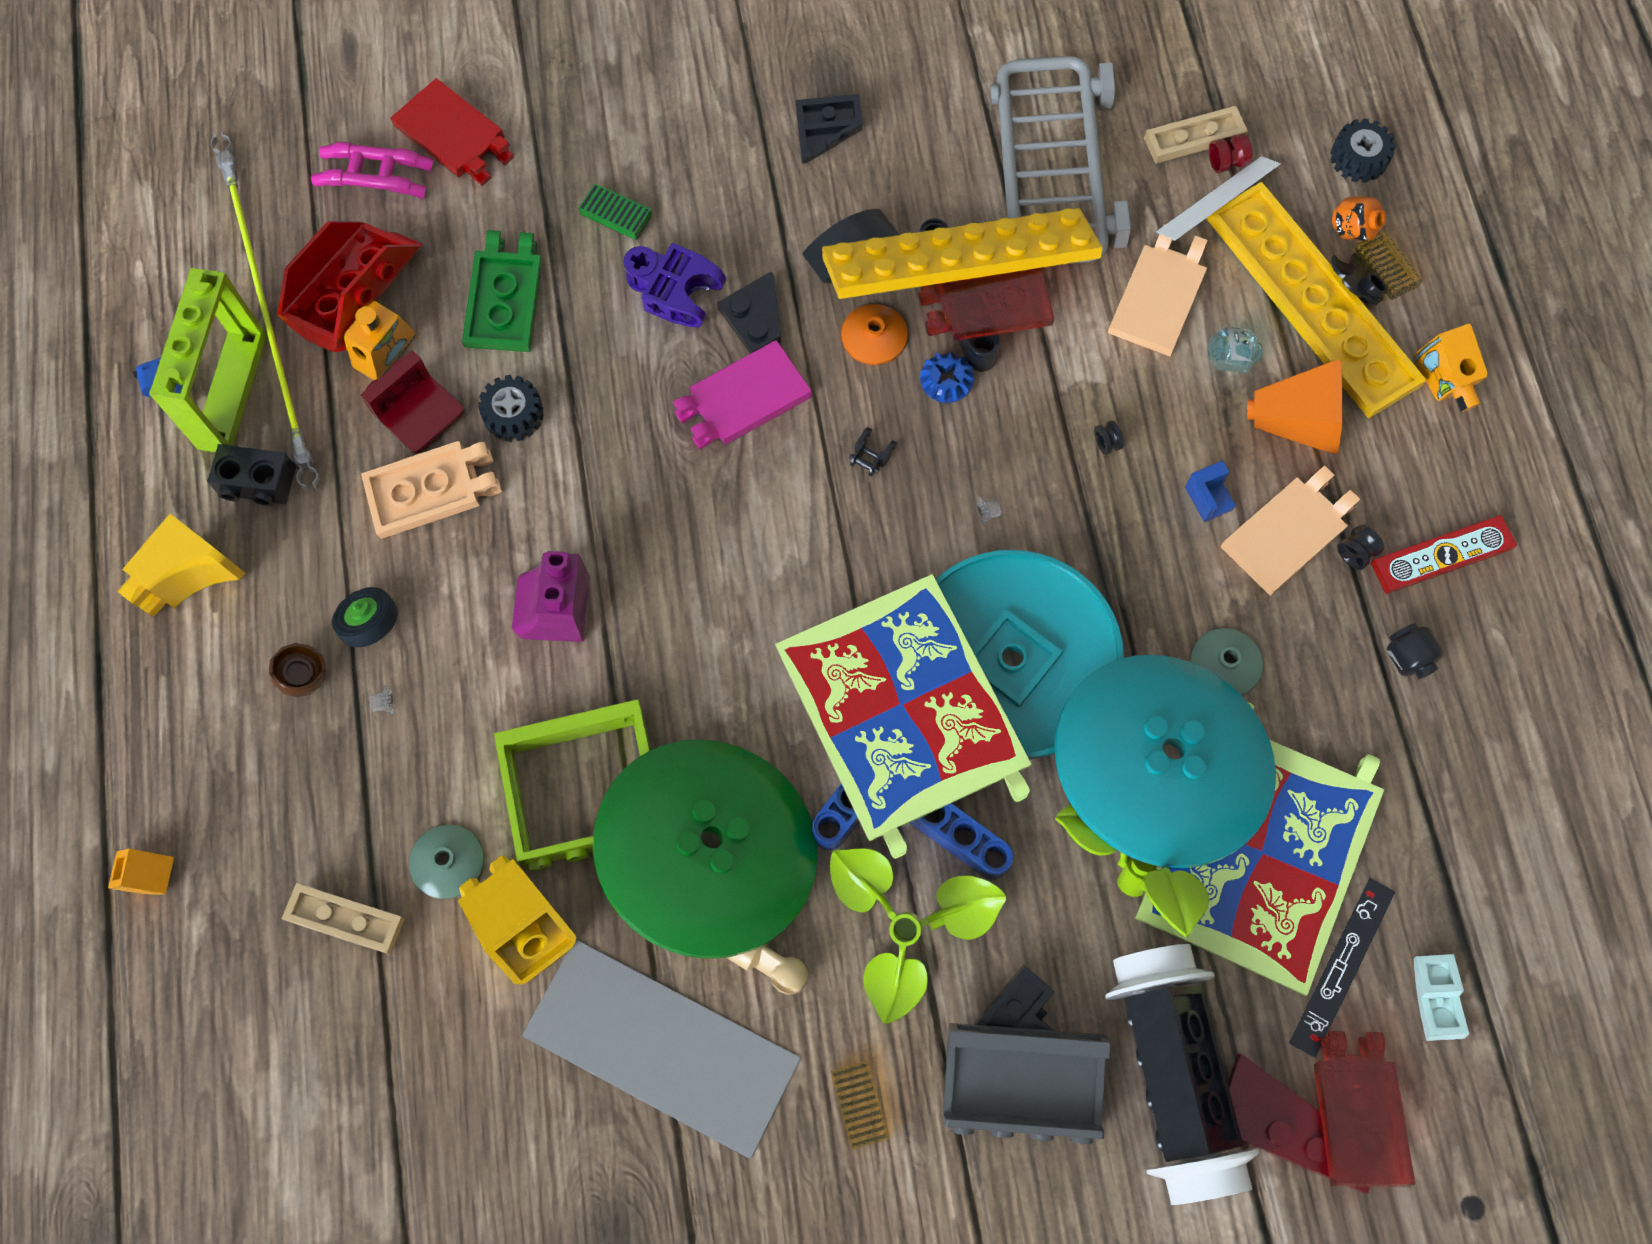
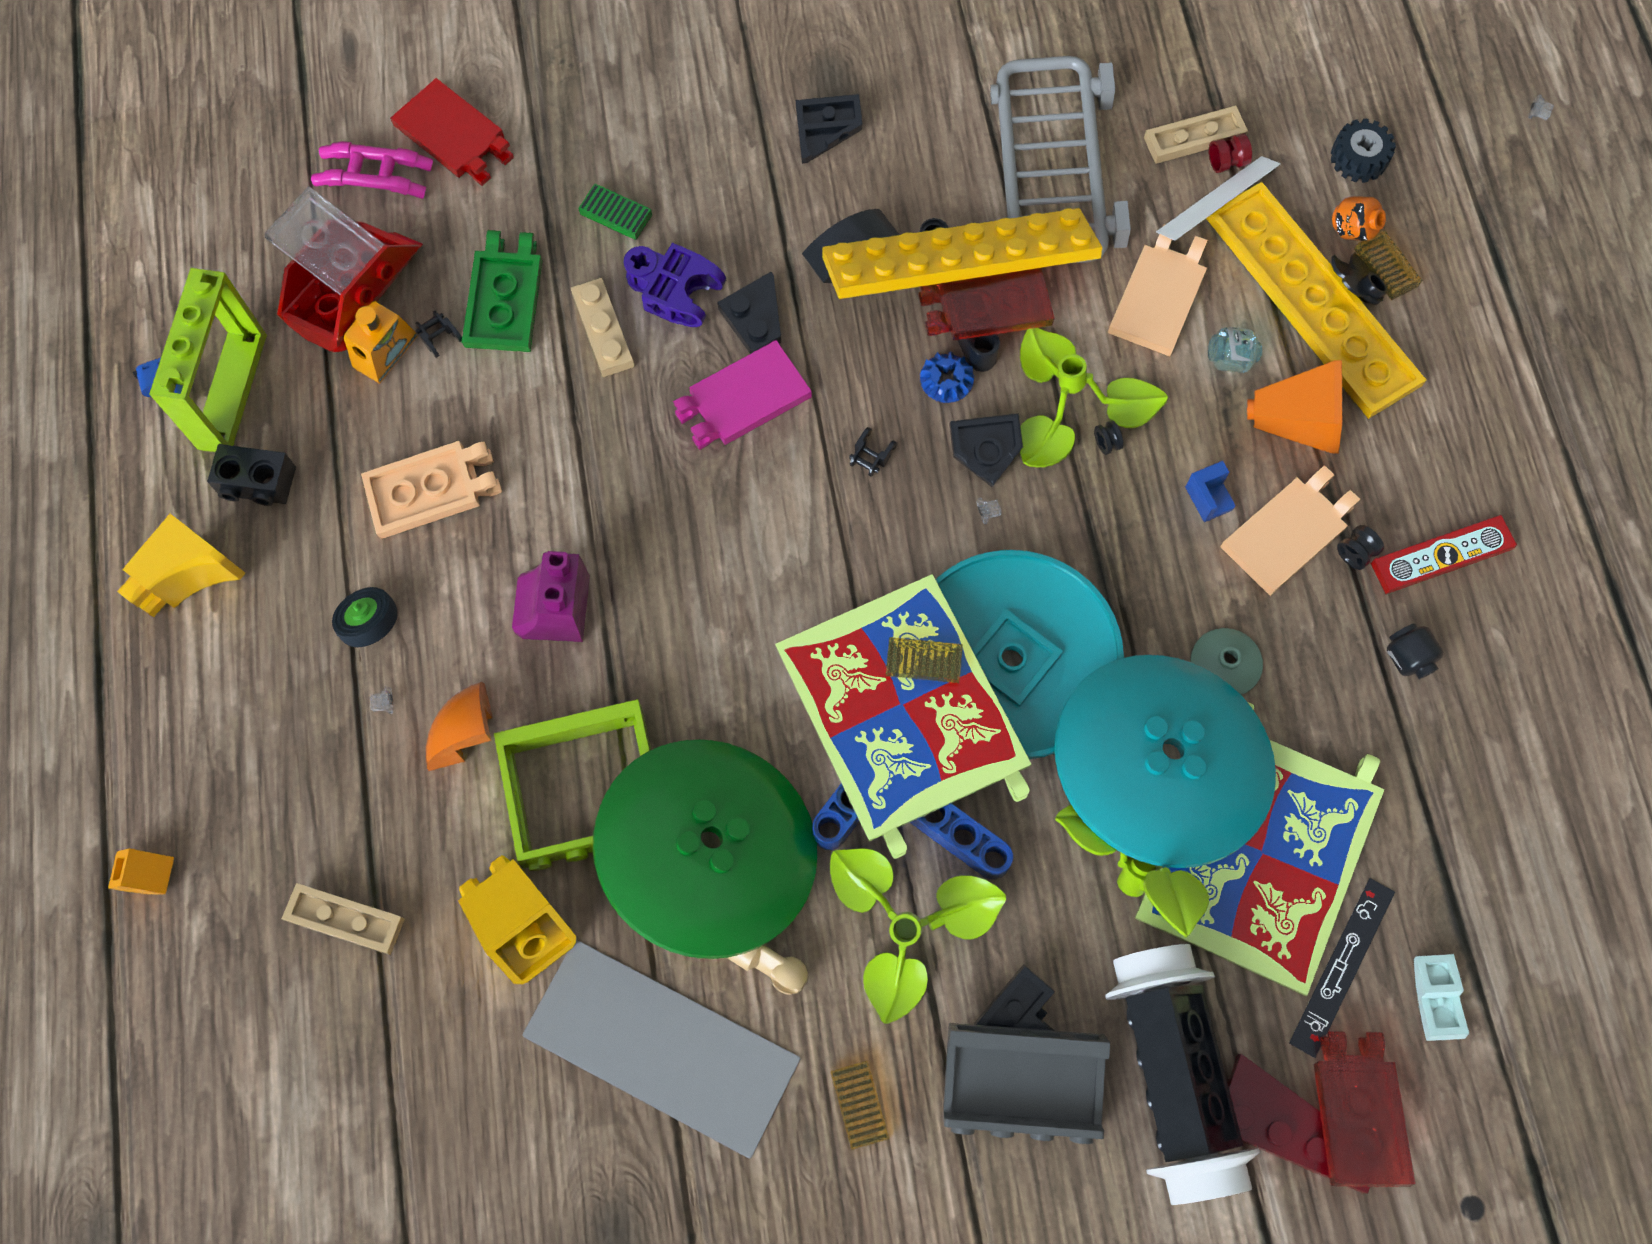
(297, 670): reddish brown hair -> none
(301, 454): piece -> none
(323, 240): none -> clear tile
(412, 403): dark red bracket -> none
(446, 326): none -> black piece
(458, 726): none -> orange brick
(464, 863): sand green dish -> none
(499, 402): black wheel -> none
(602, 327): none -> tan plate
(874, 346): orange dish -> none
(924, 660): none -> clear yellow tile
(986, 444): none -> black plate
(1050, 354): none -> lime plant
(1453, 366): light orange torso -> none
(1541, 108): none -> clear piece

